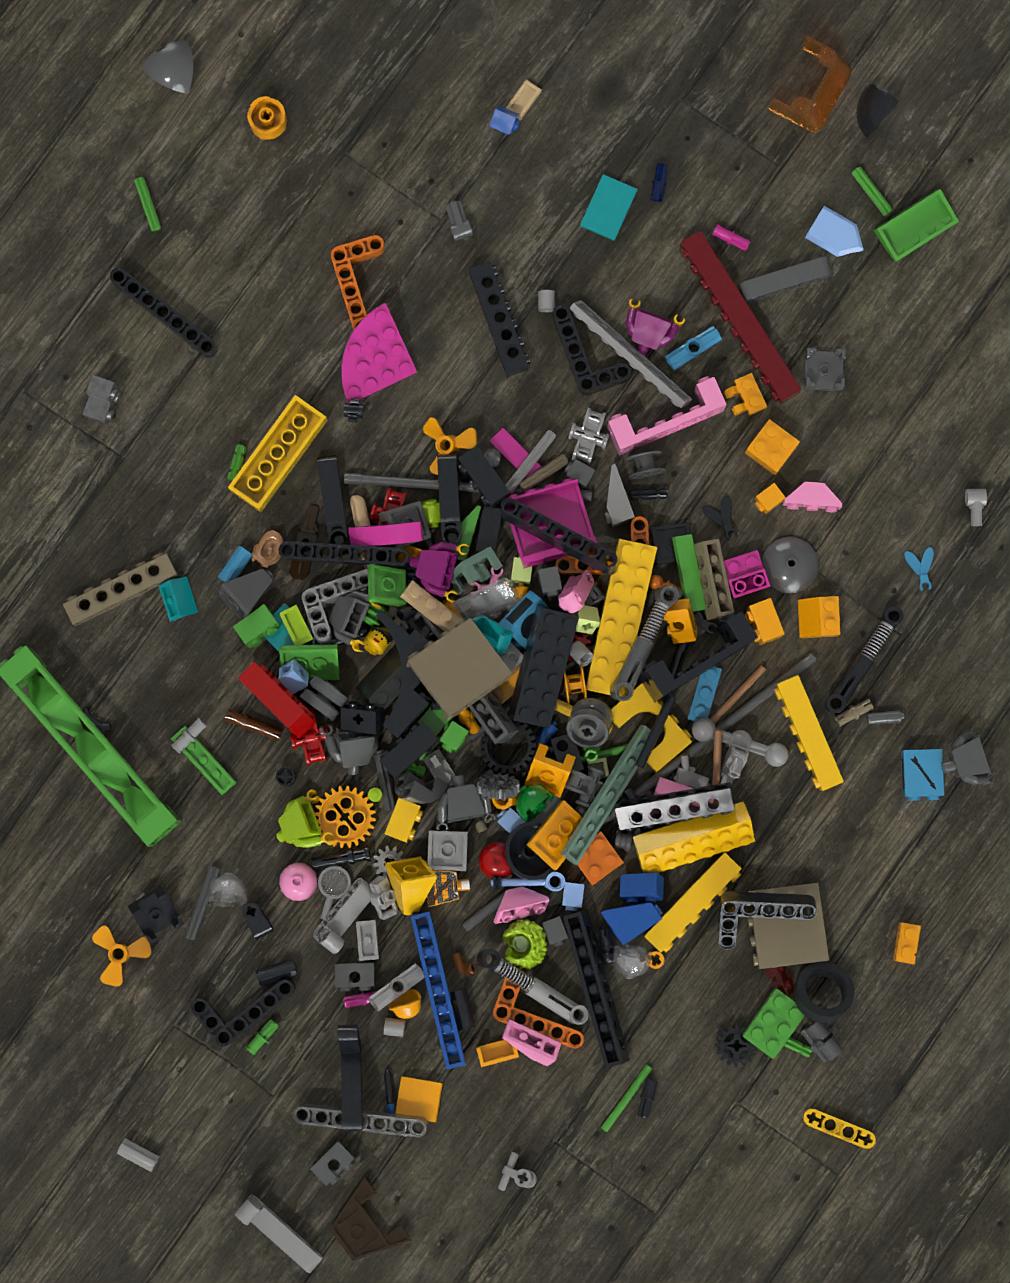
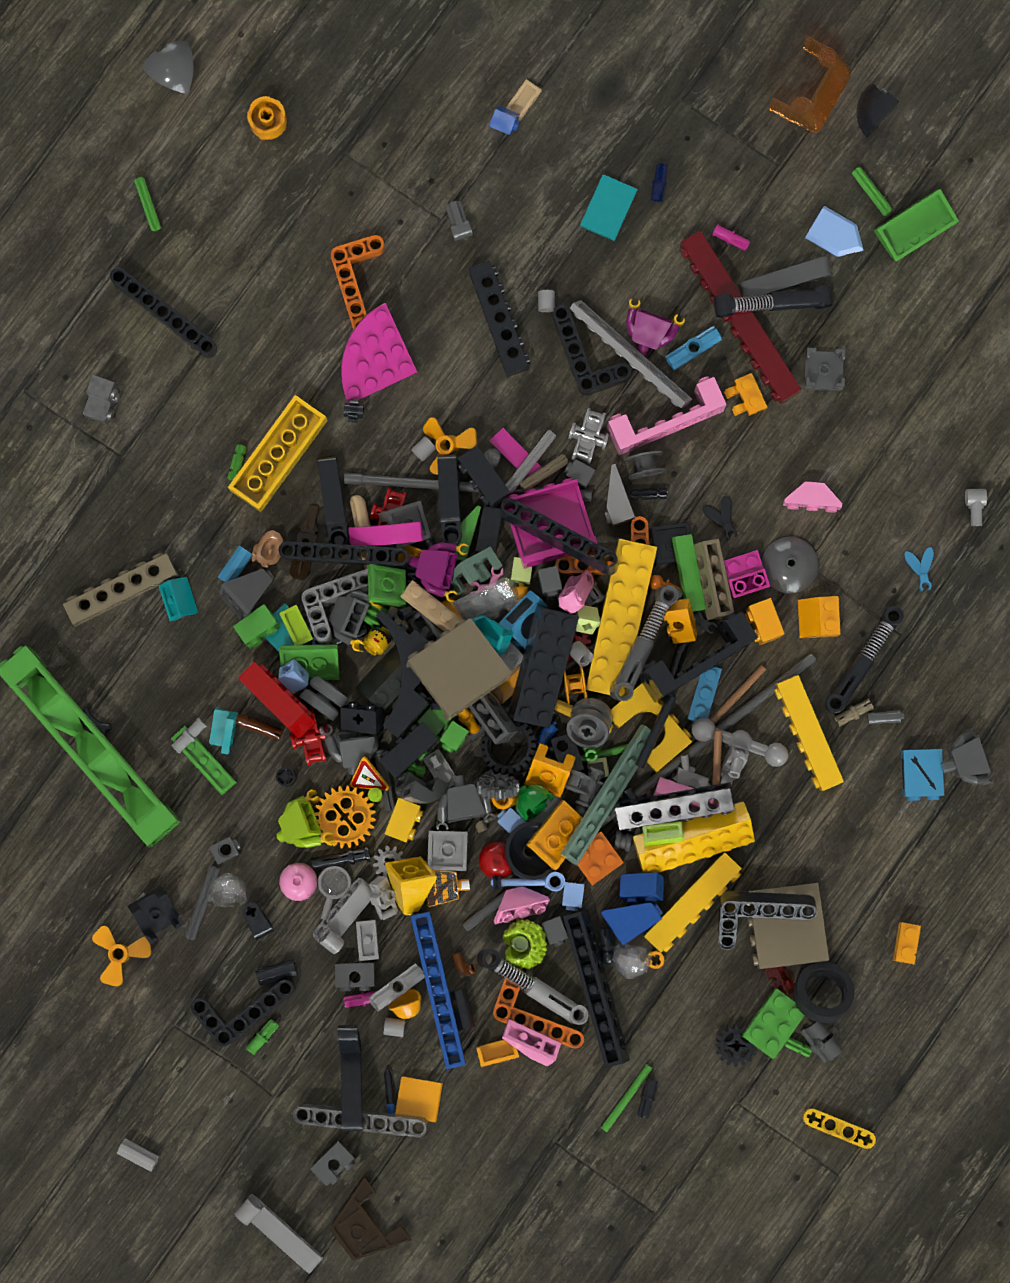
(216, 850): none -> dark grey brick
(223, 729): none -> teal panel
(368, 777): none -> piece
(423, 448): none -> light grey beam
(432, 512): lime head -> none
(509, 1171): light grey piece -> none
(663, 833): none -> lime tile
(769, 499): light orange brick -> none
(772, 447): light orange brick -> none
(816, 298): none -> black piece

